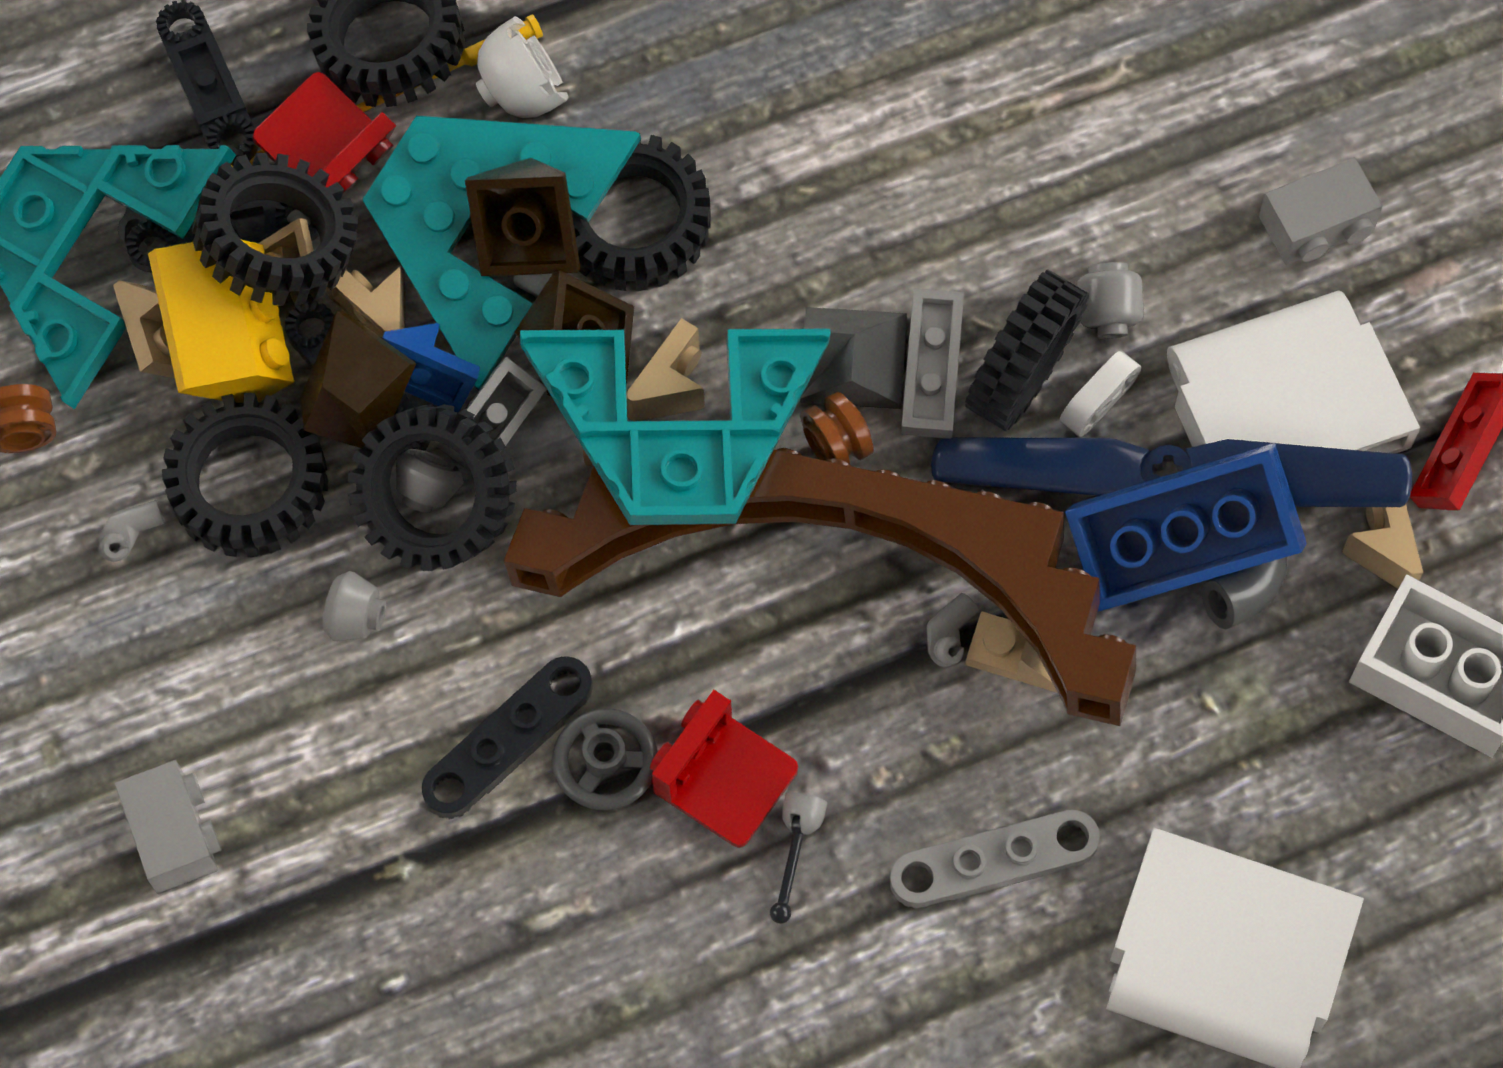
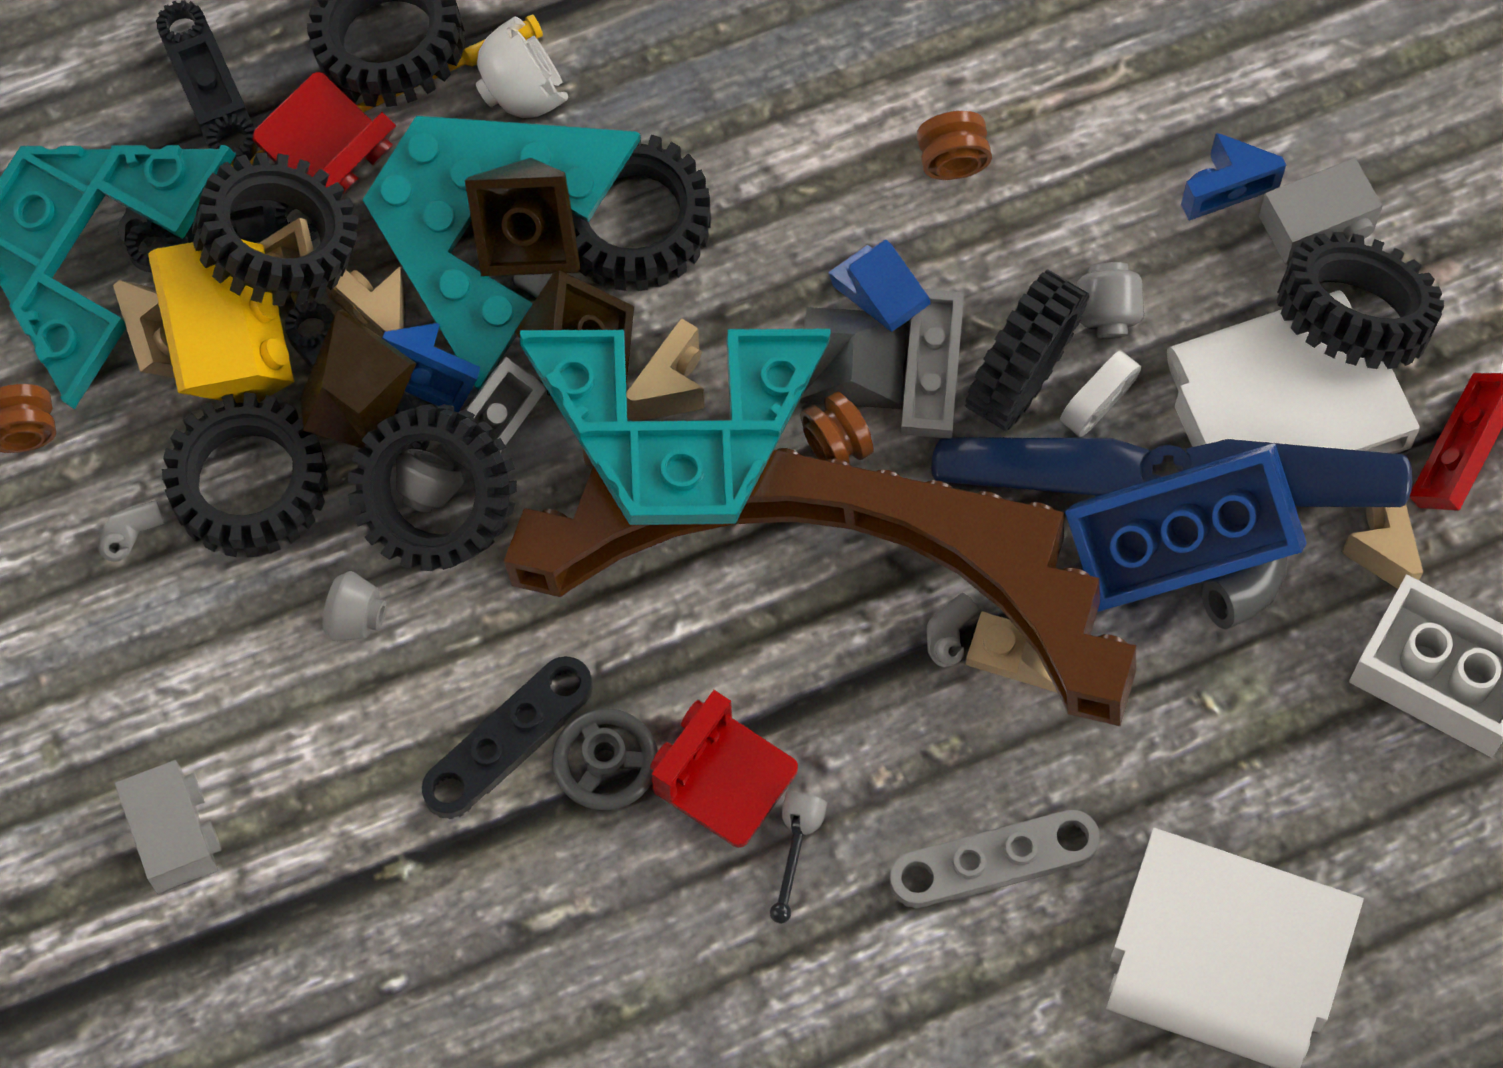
(880, 285): none -> blue slope
(954, 145): none -> dark orange wheel
(1240, 176): none -> blue slope
(1347, 329): none -> black tyre

